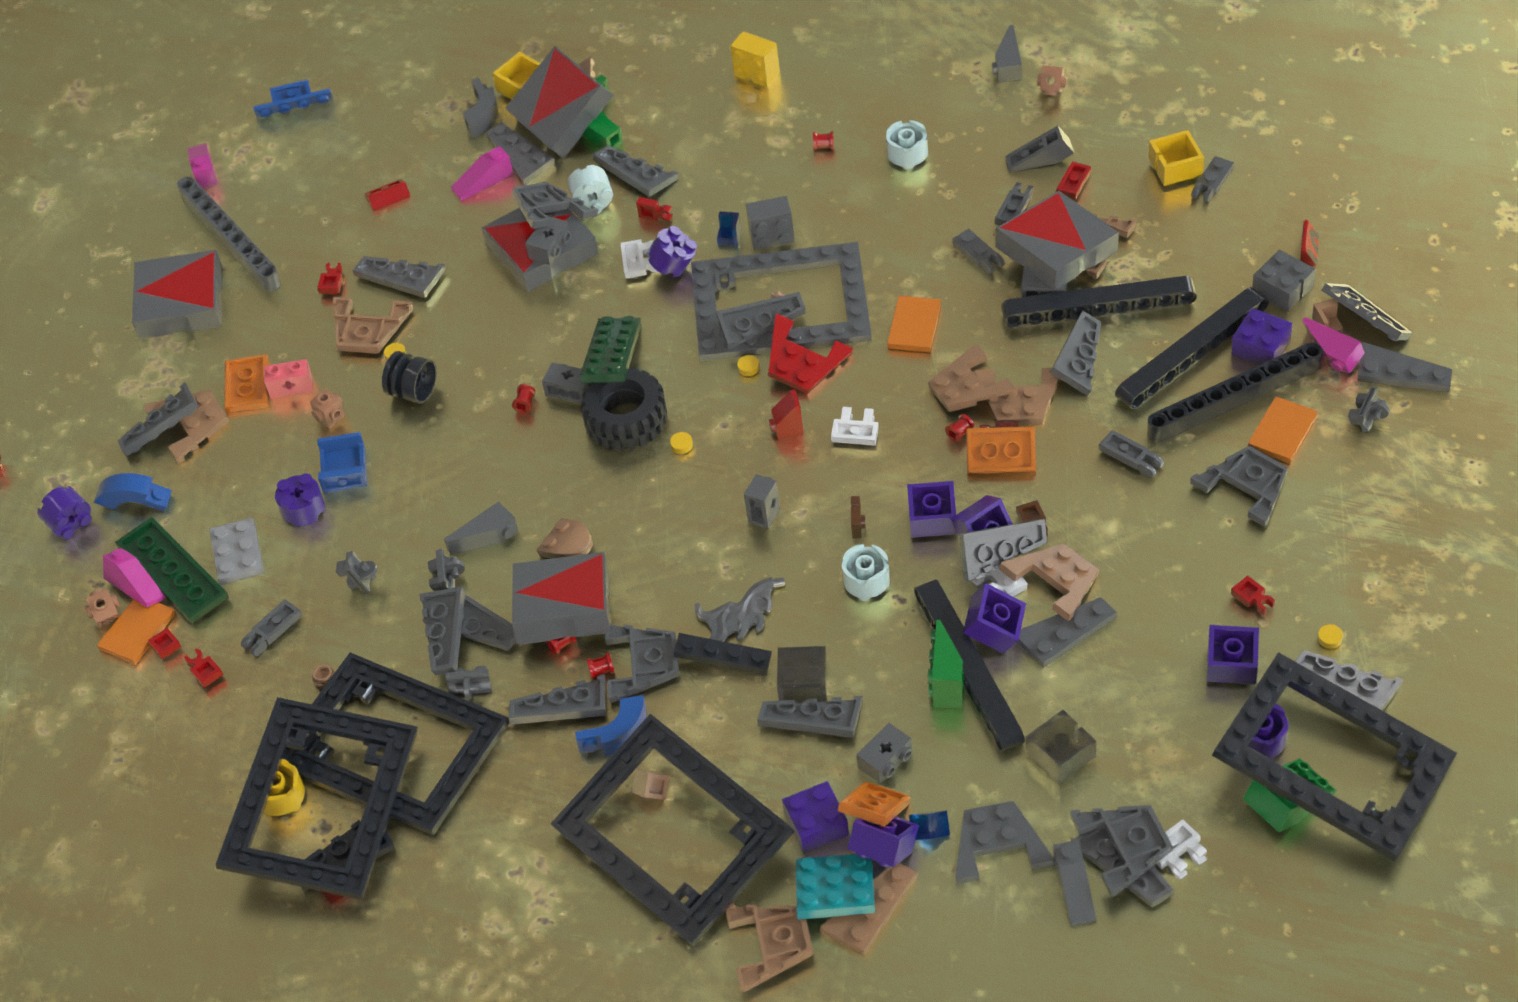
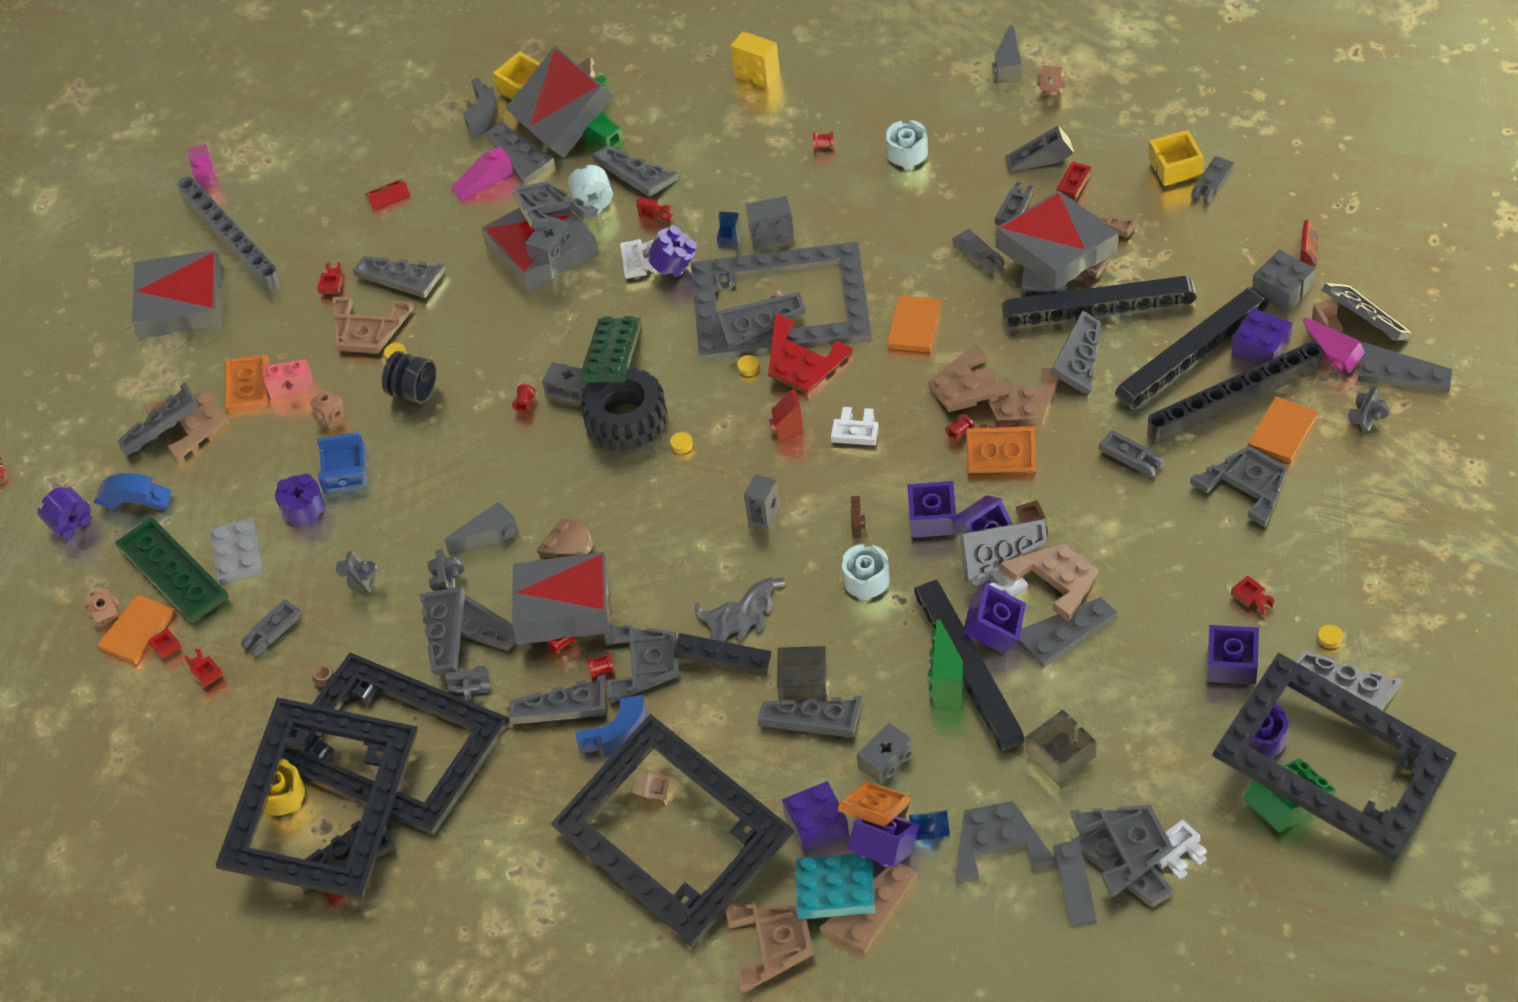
(130, 577): dark pink slope -> none
(290, 97): blue bracket -> none

